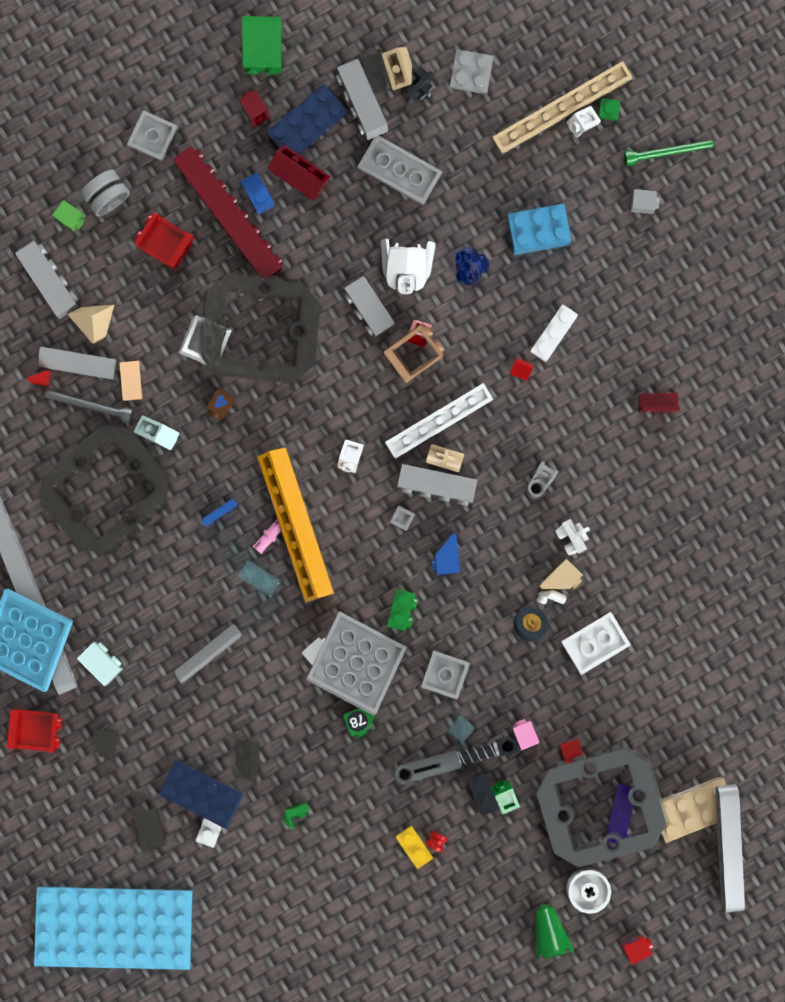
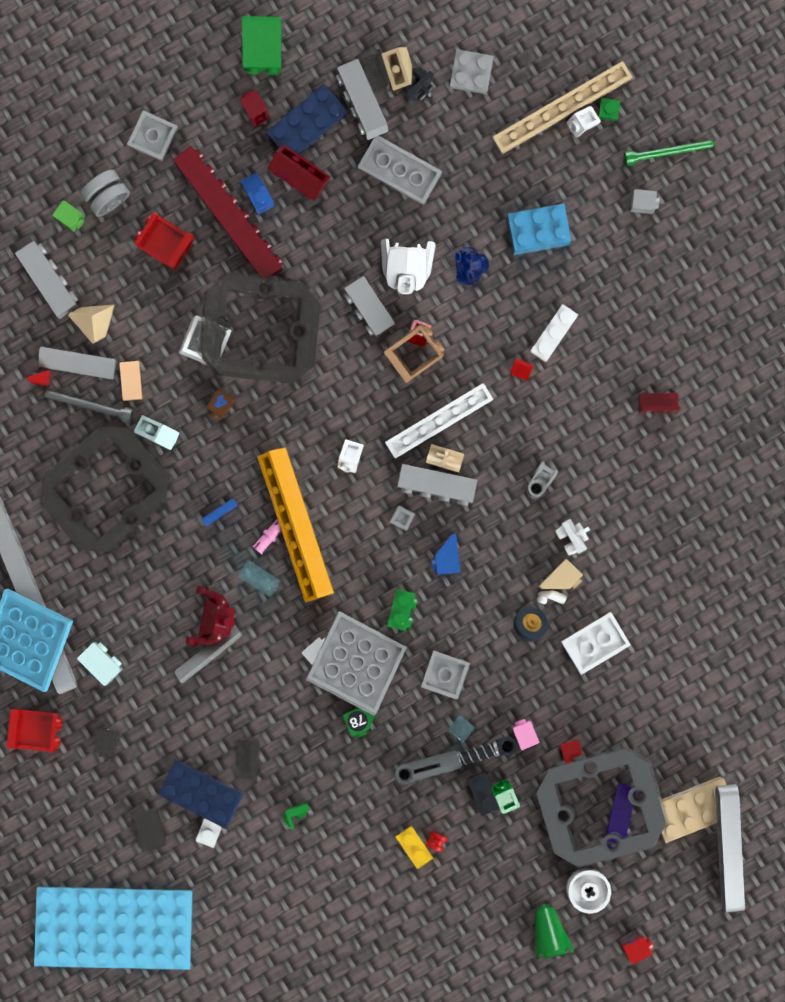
(216, 619): none -> dark red torso

